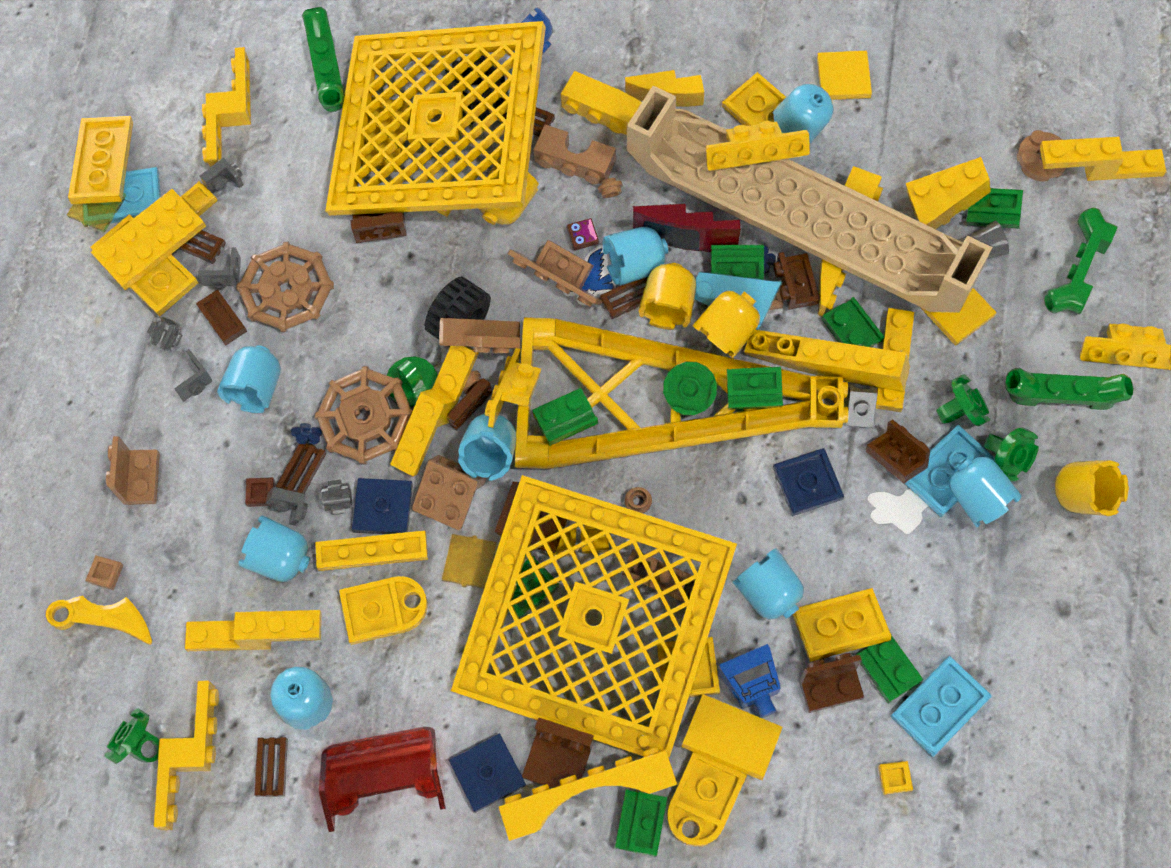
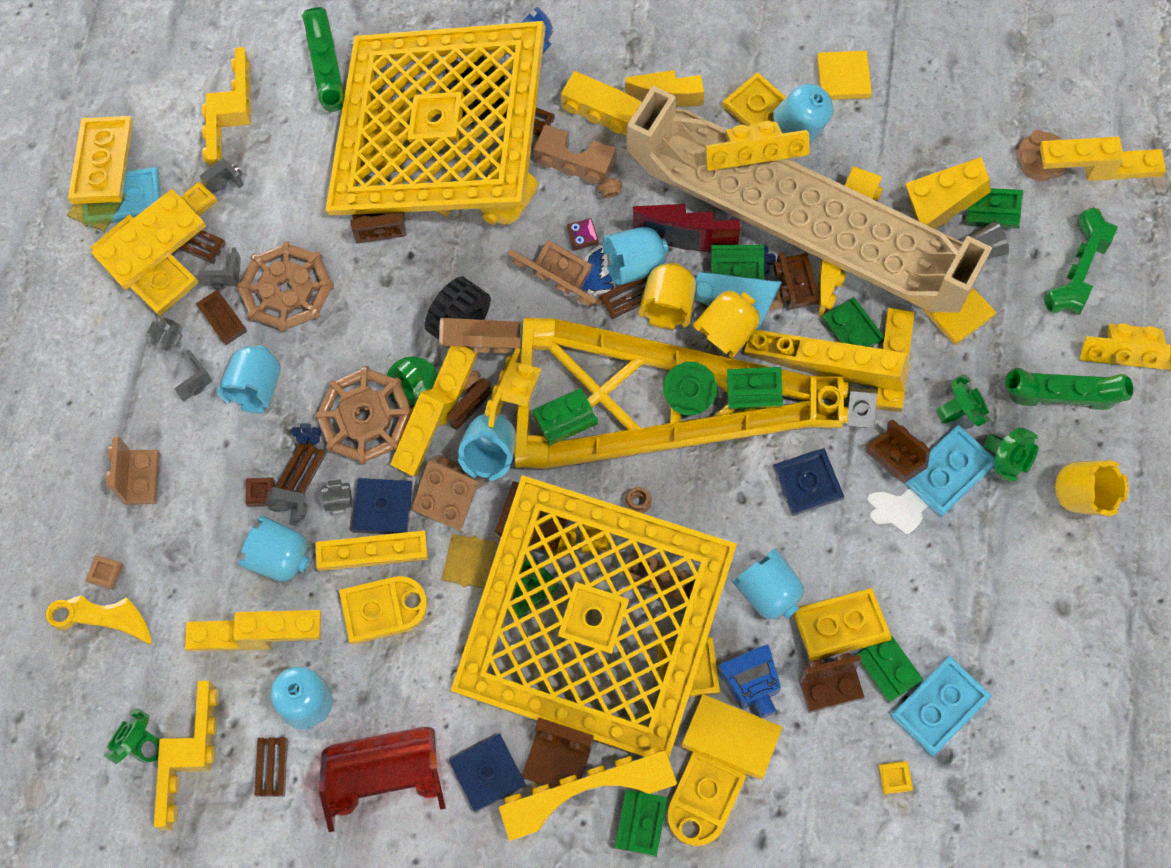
(982, 489): medium azure cylinder -> none

